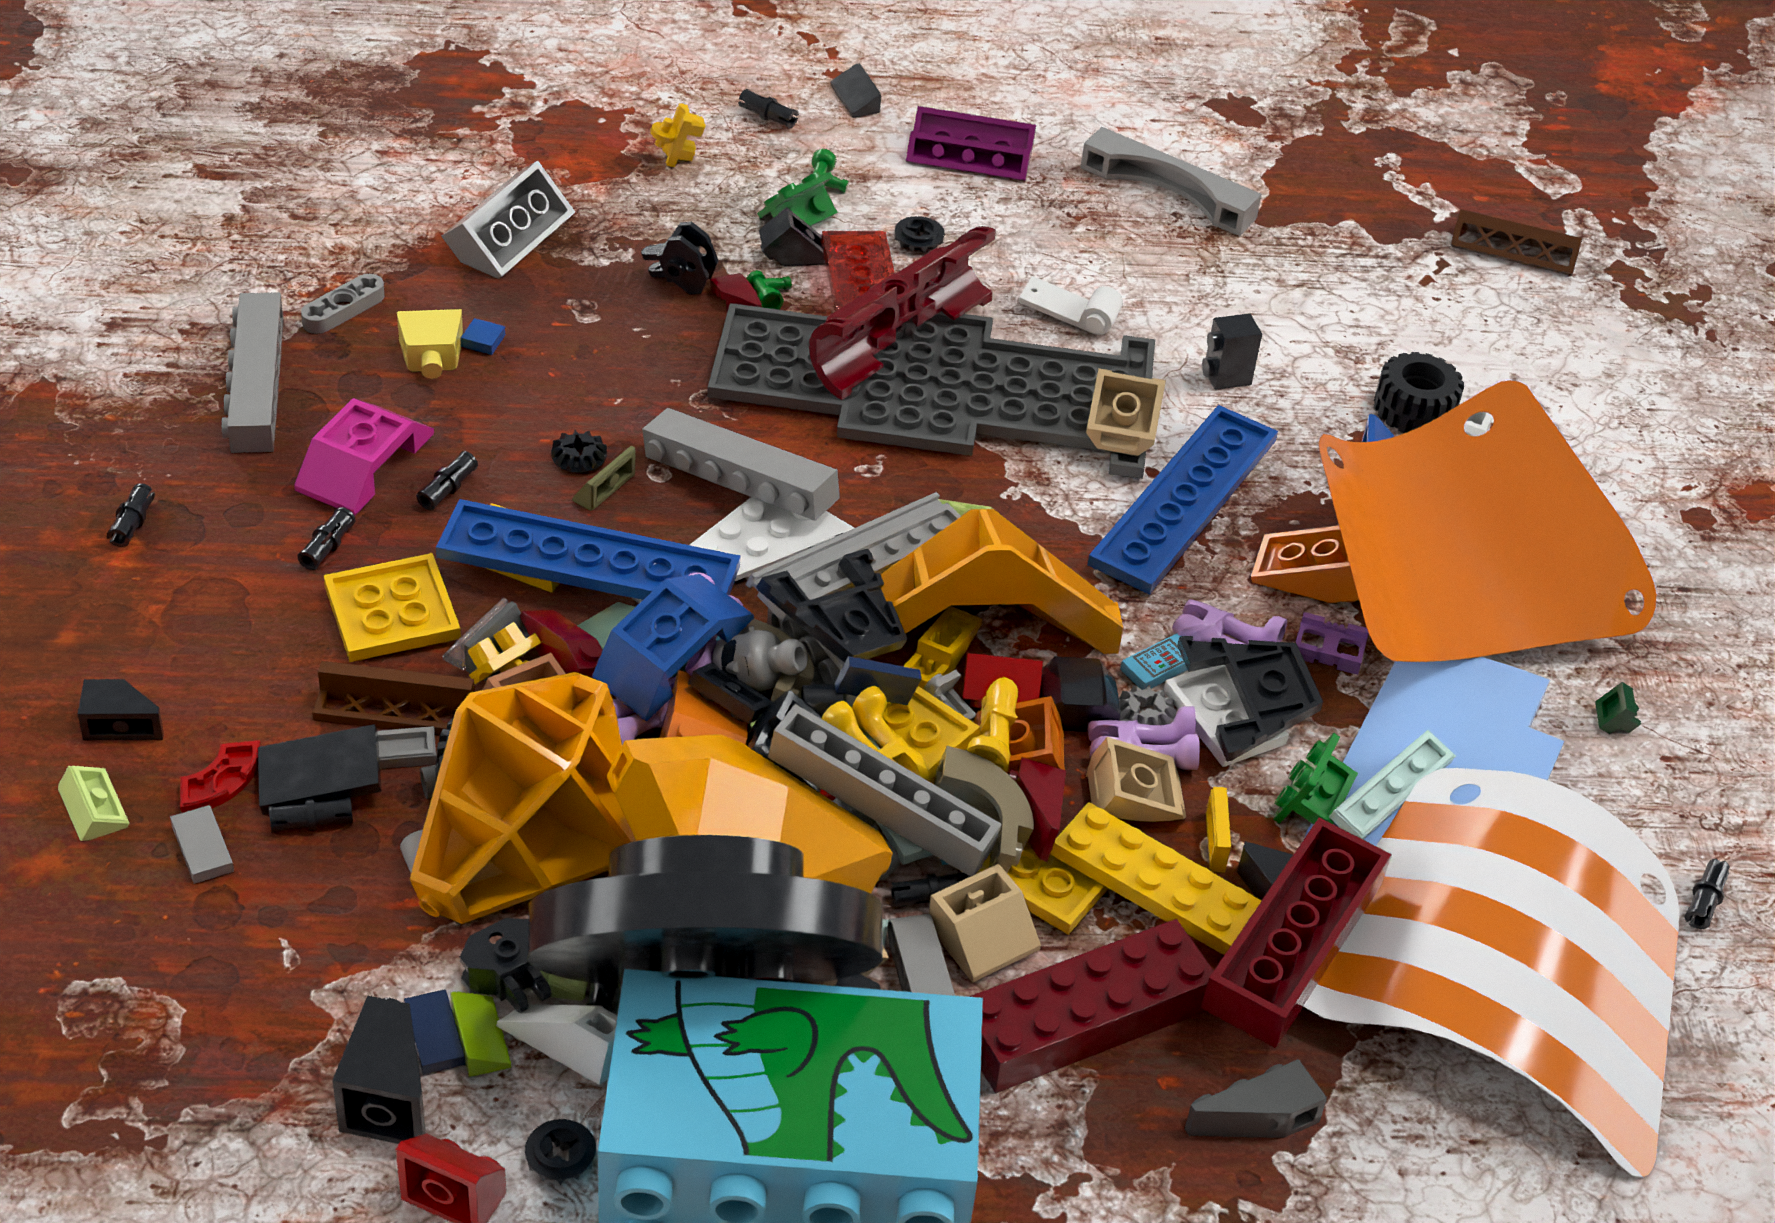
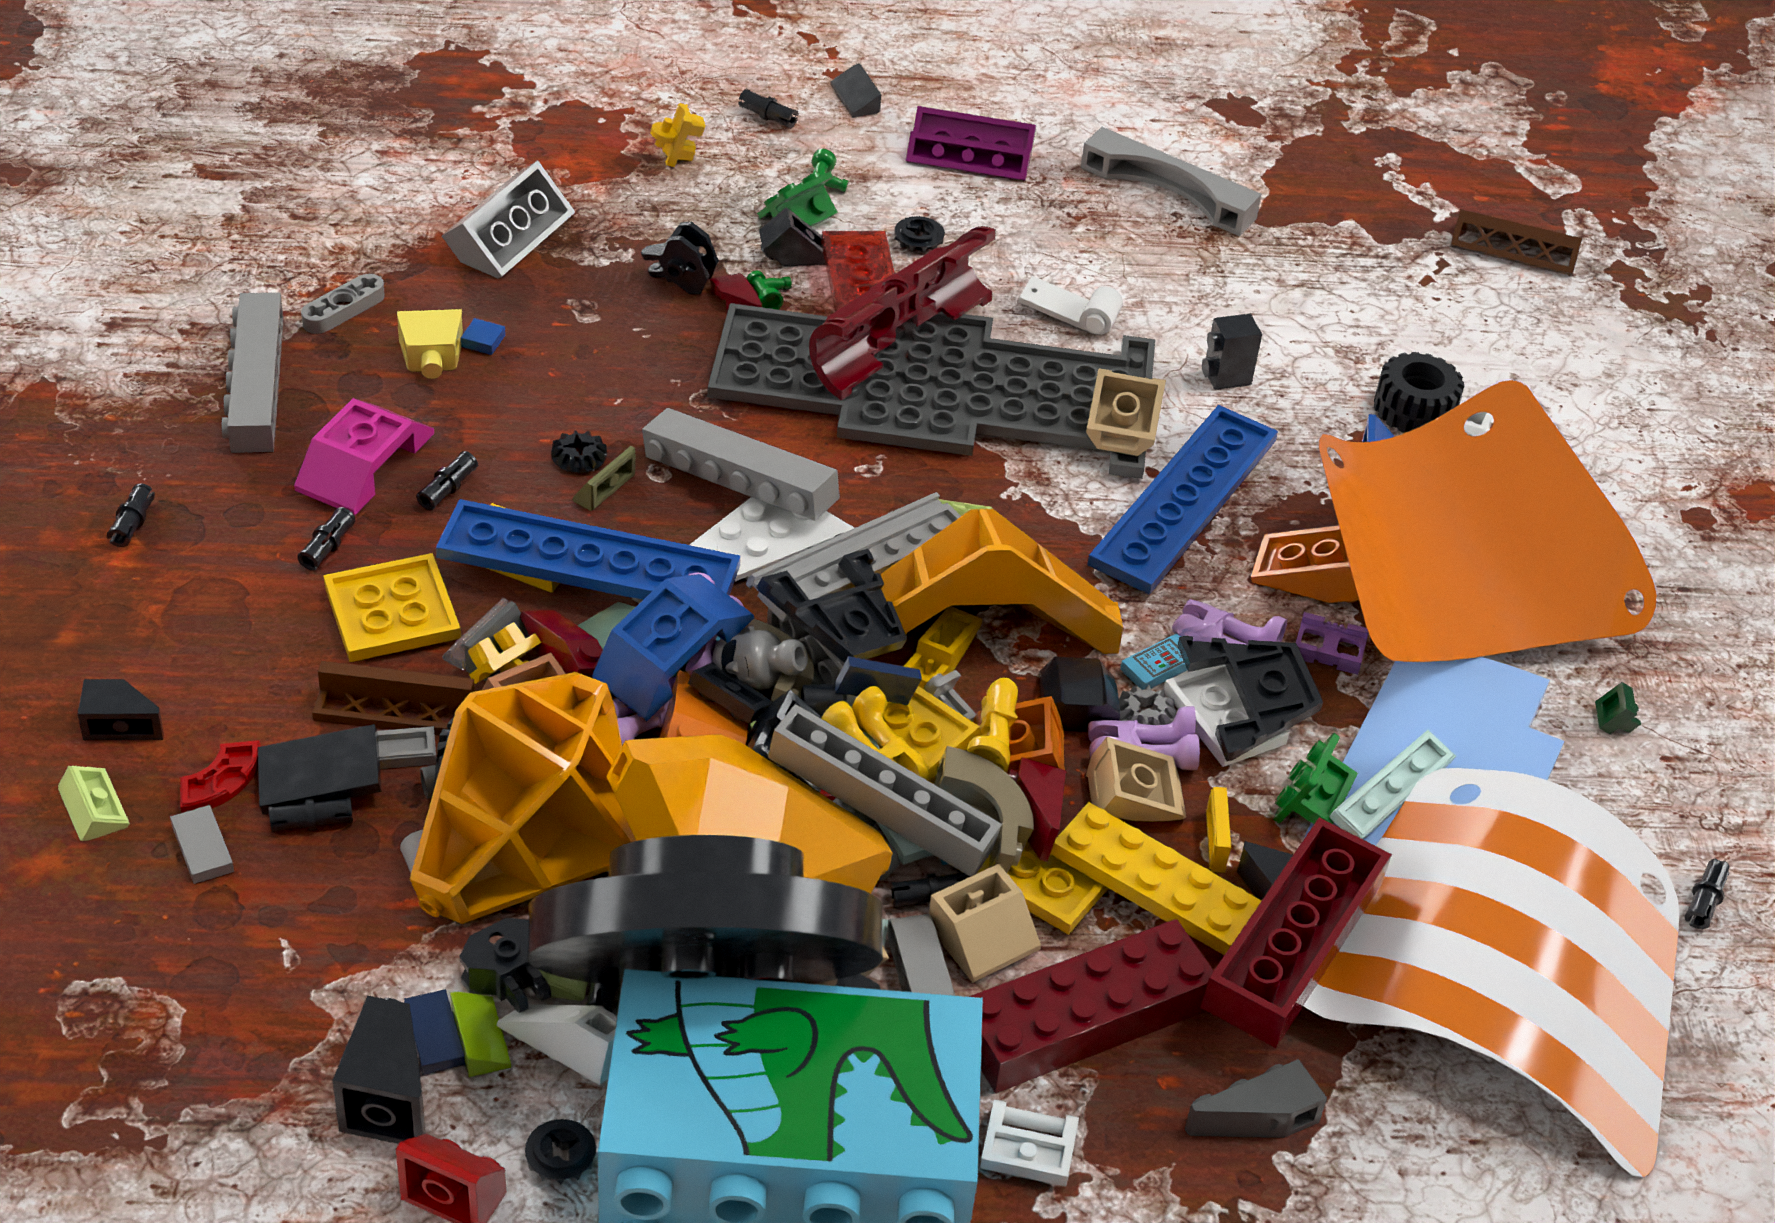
(984, 669): red slope -> none
(1029, 1152): none -> white plate

